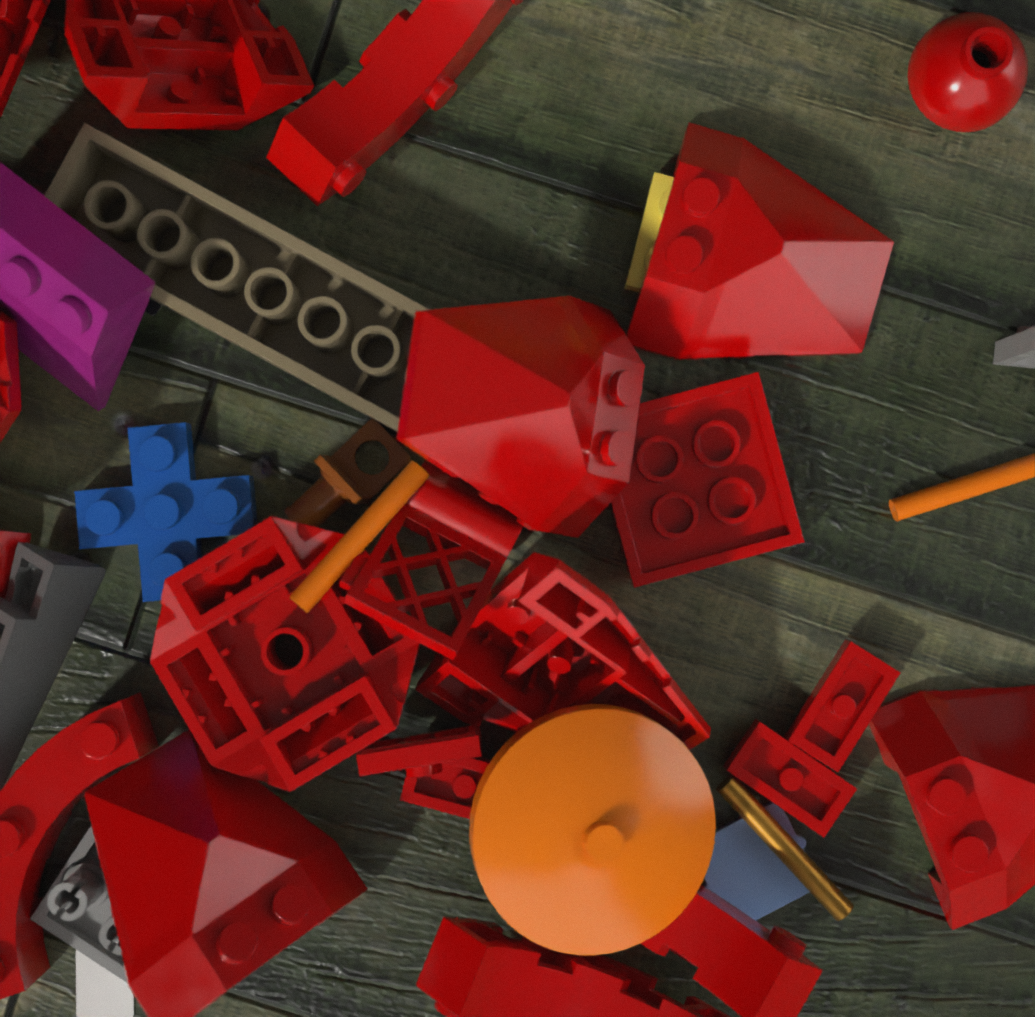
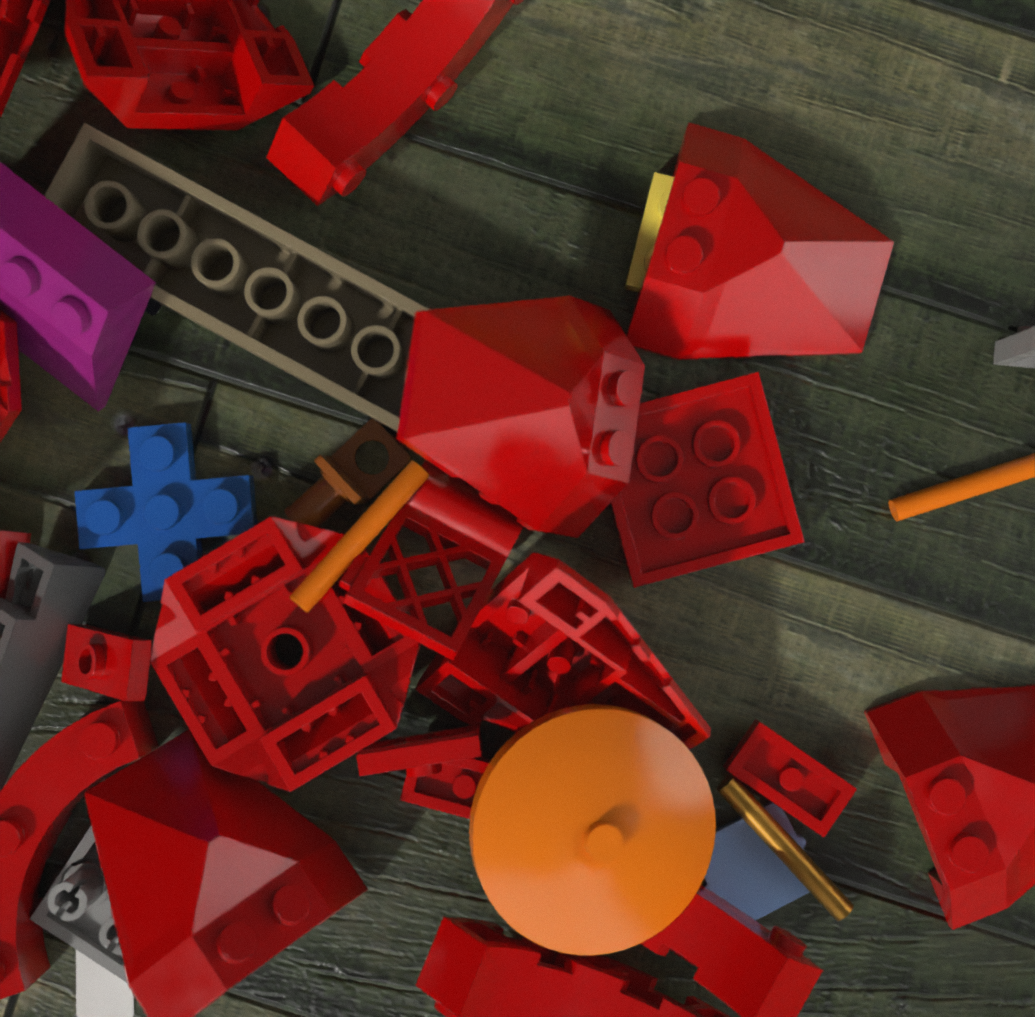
(107, 662): none -> red plate
(842, 705): red plate -> none
(953, 86): red piece -> none

